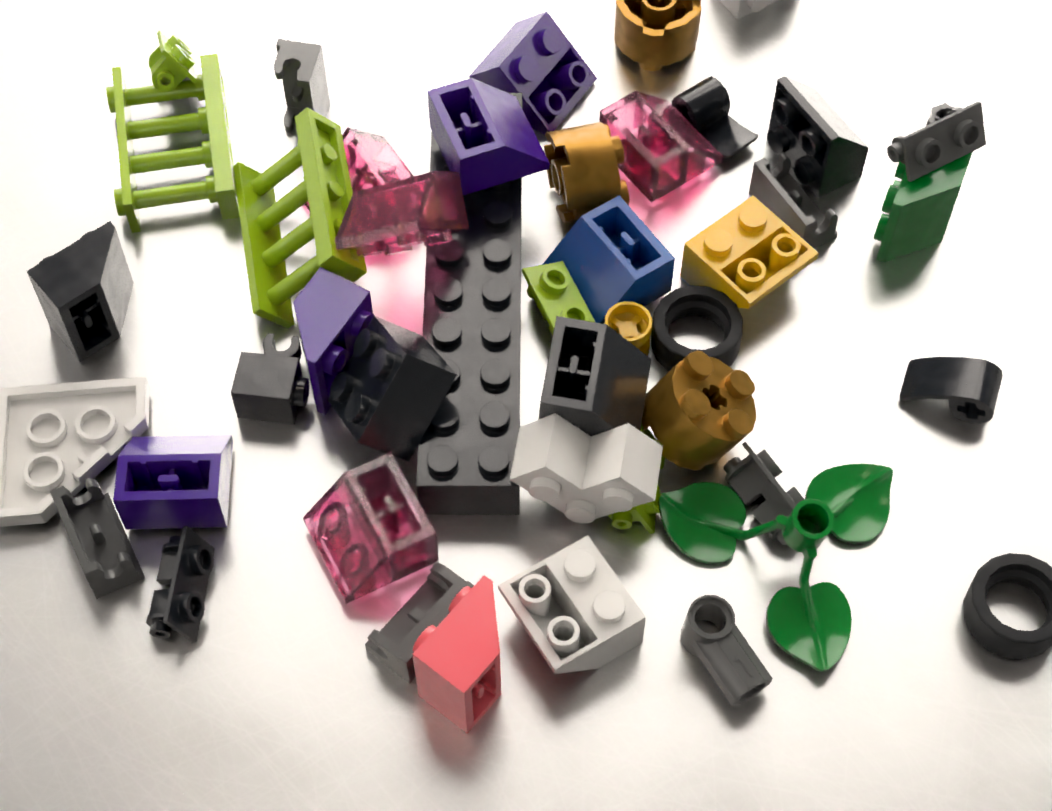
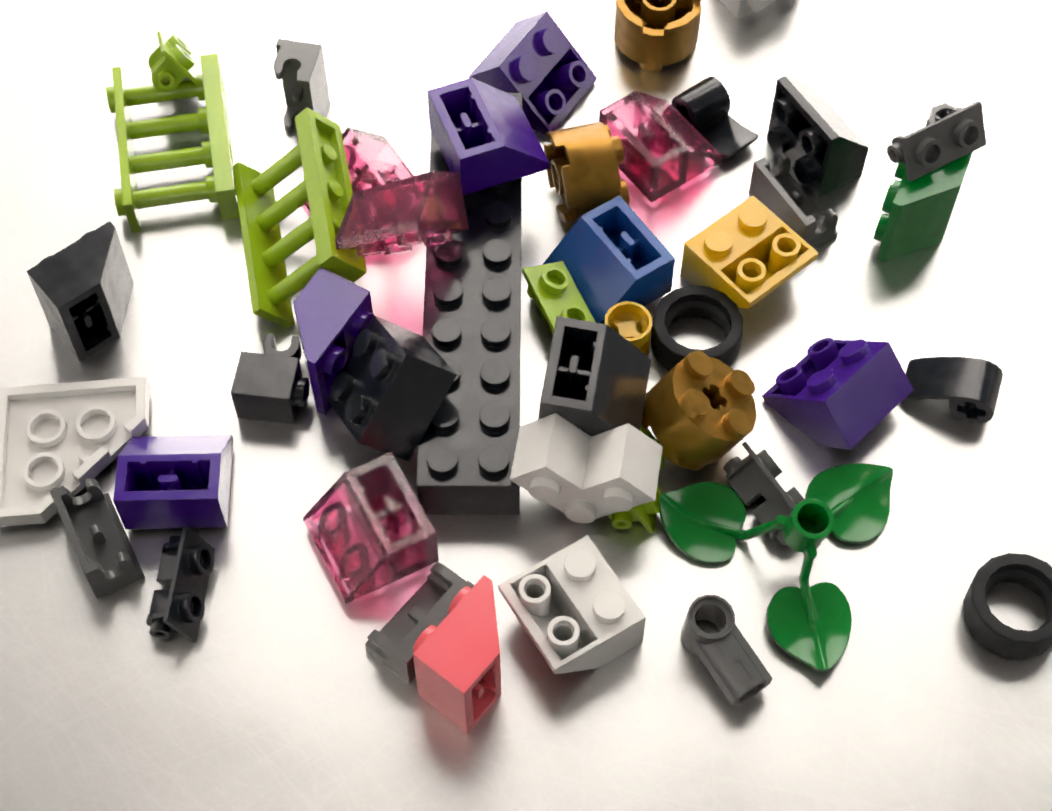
(840, 390): none -> dark purple slope

